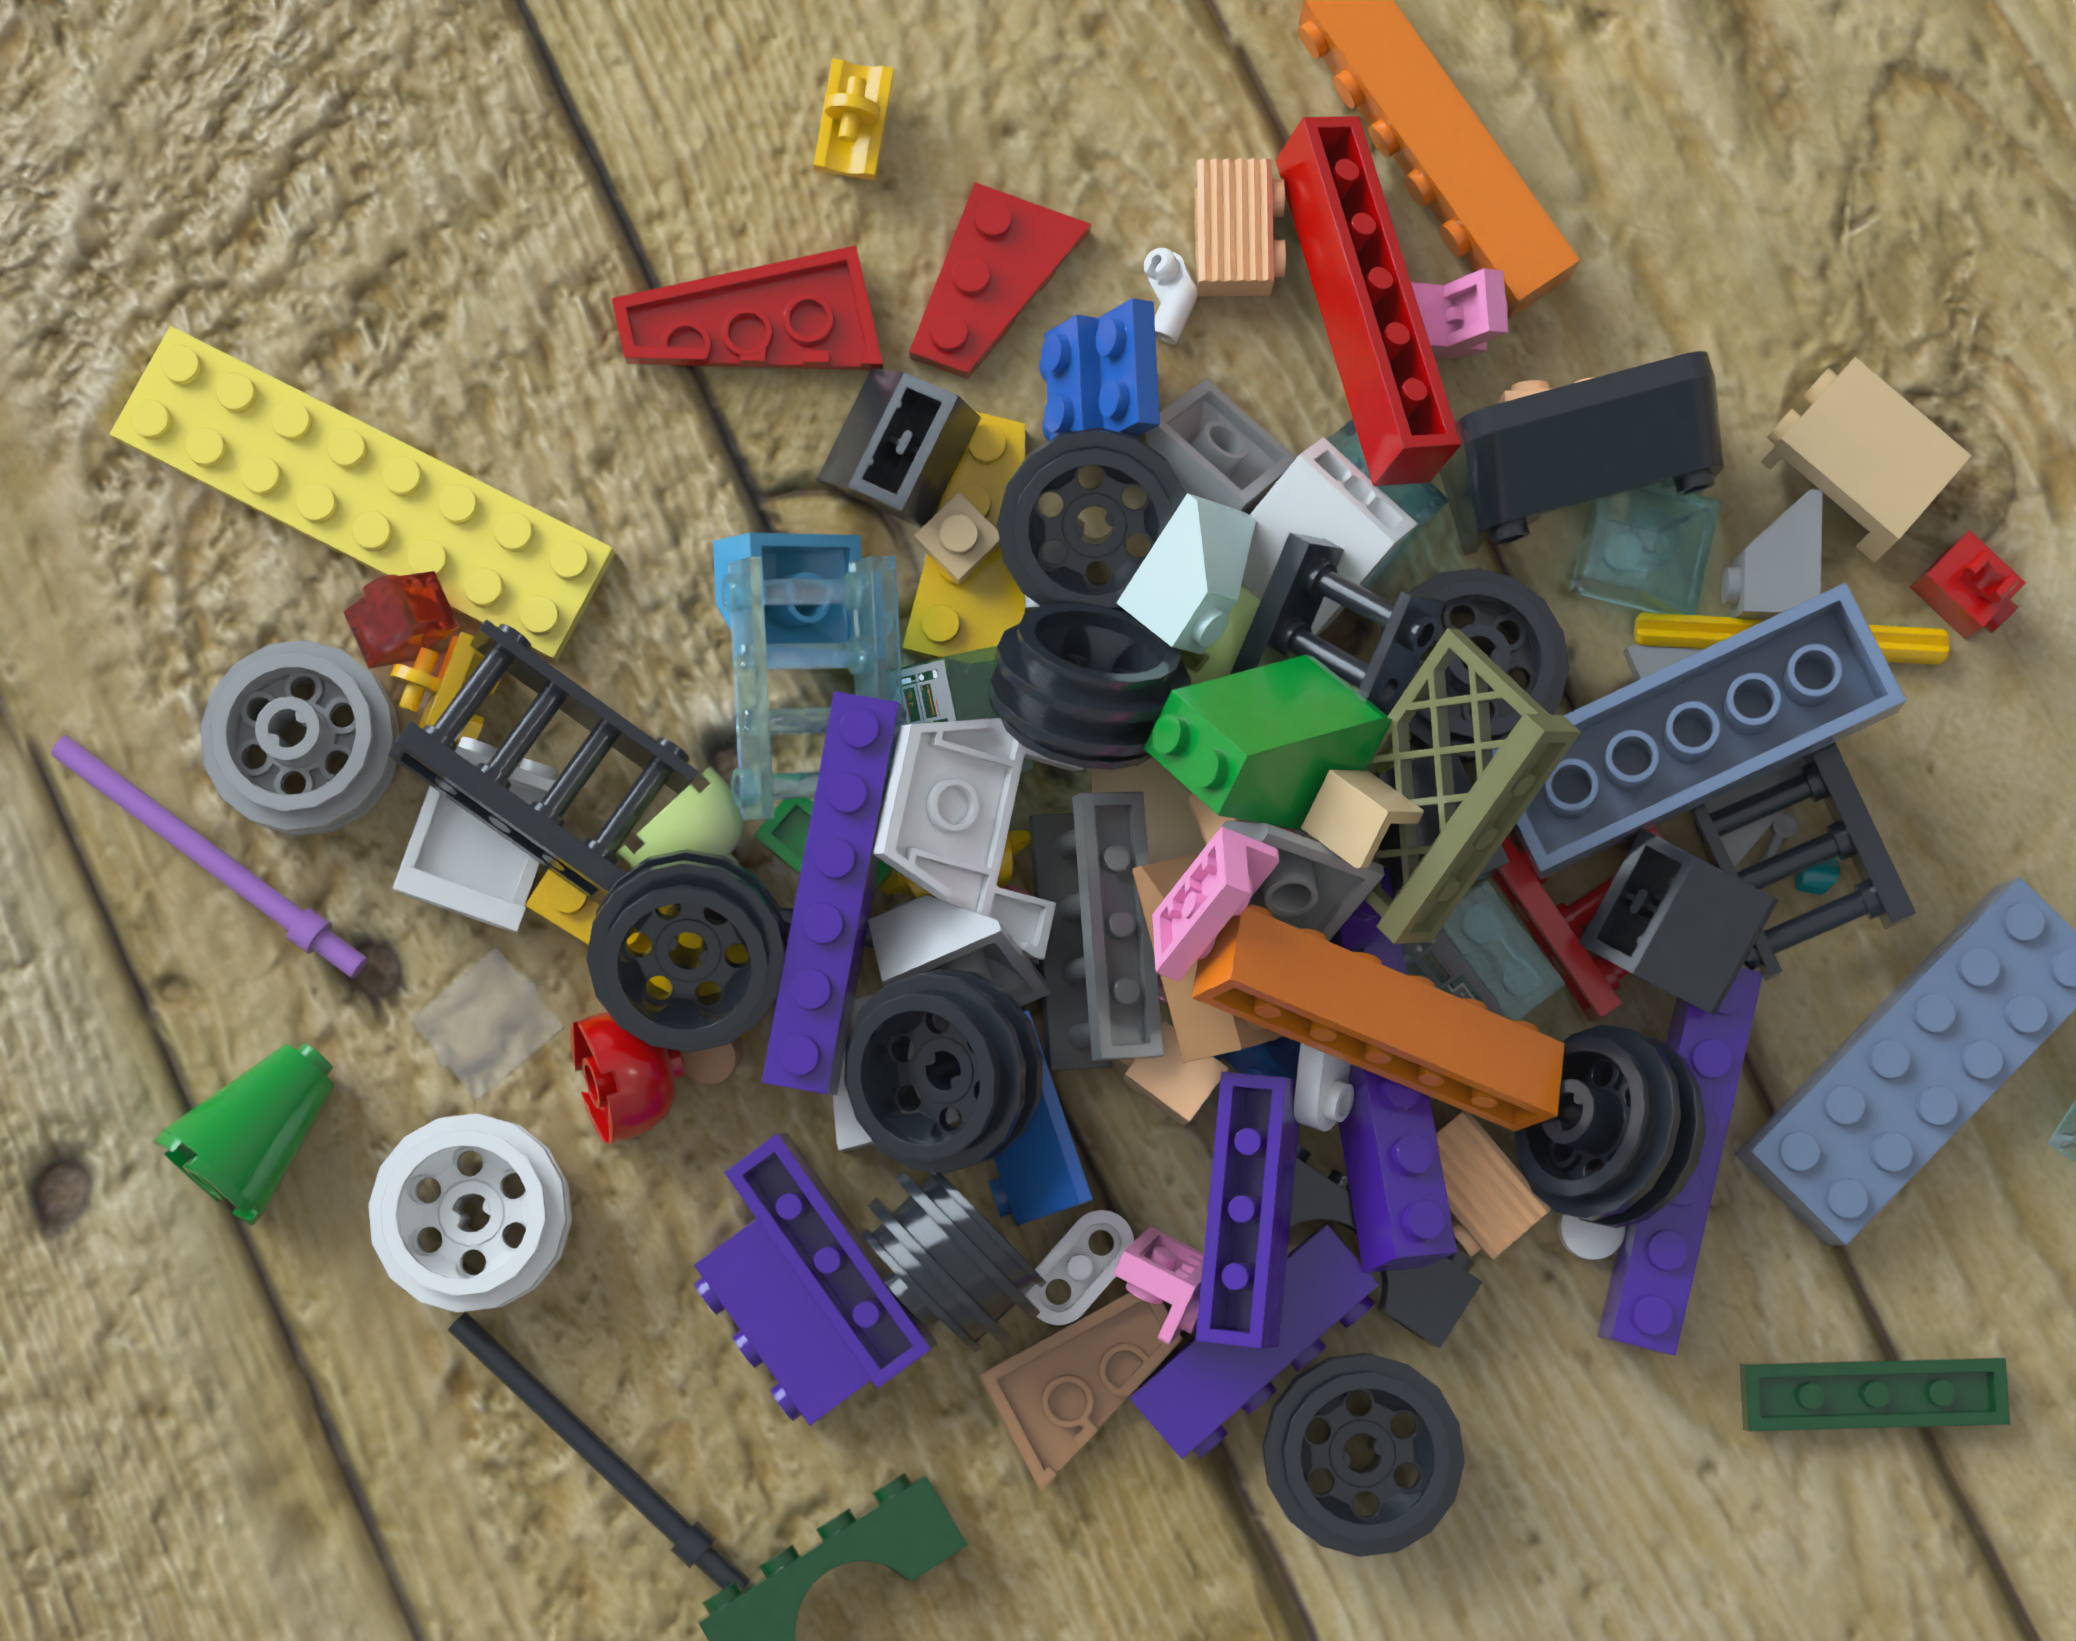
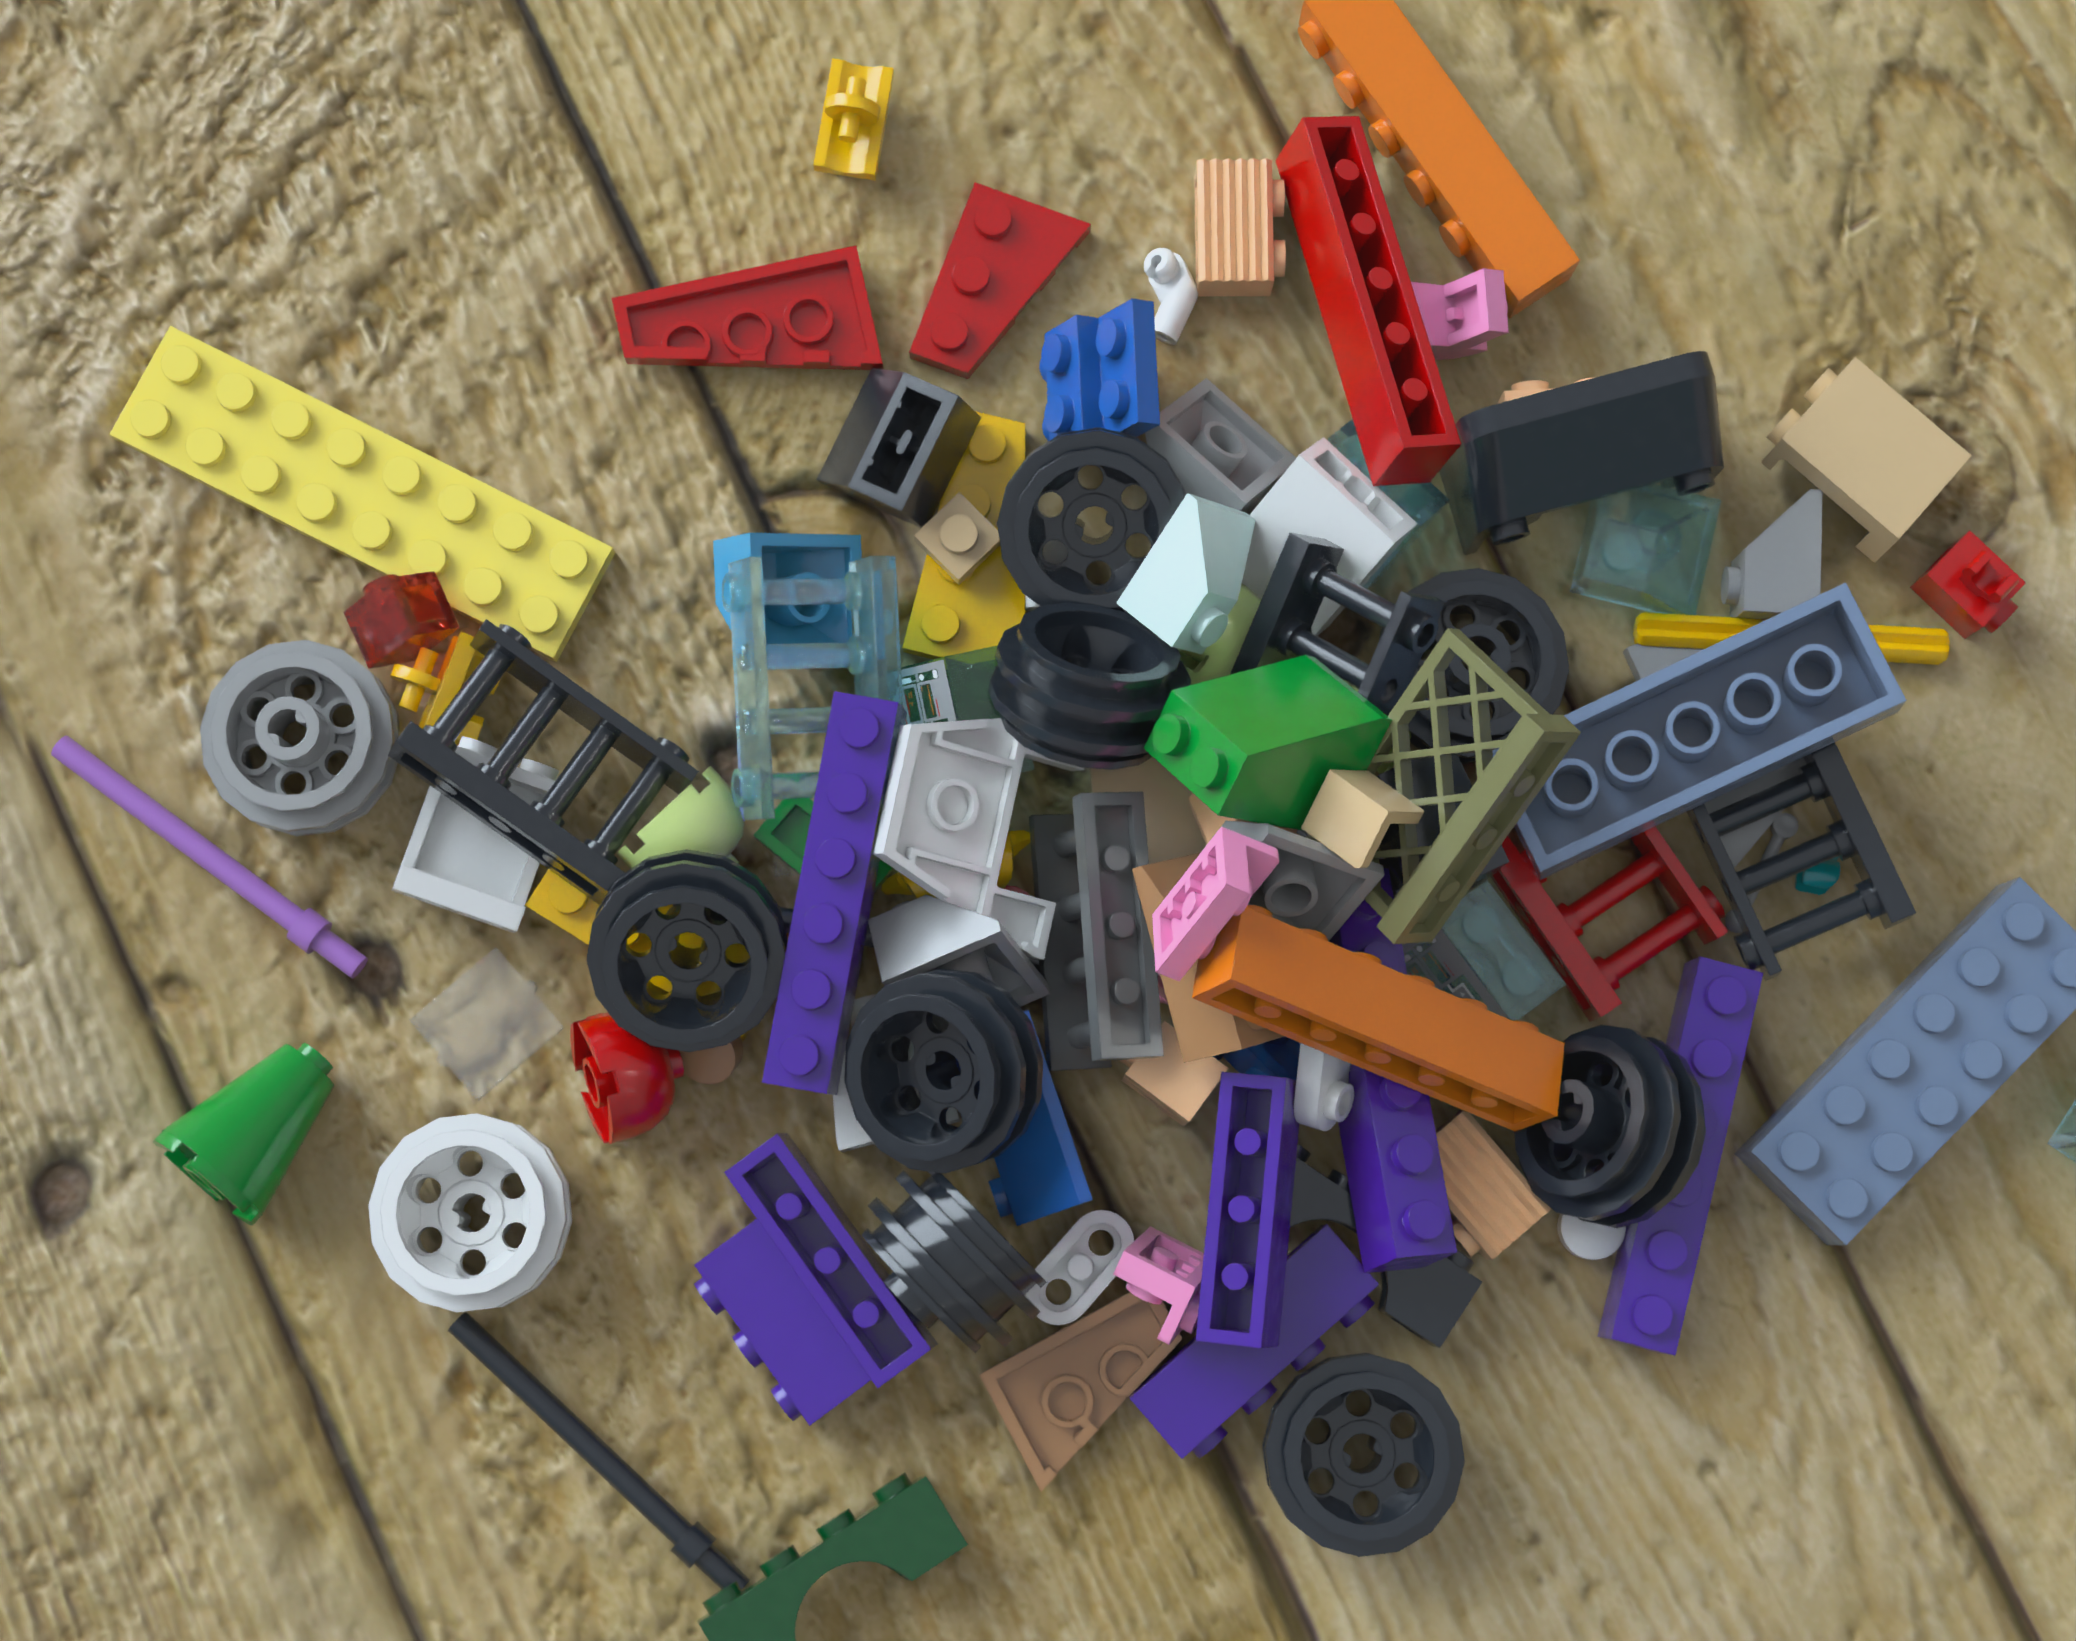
(1678, 922): black slope -> none
(1874, 1394): dark green plate -> none

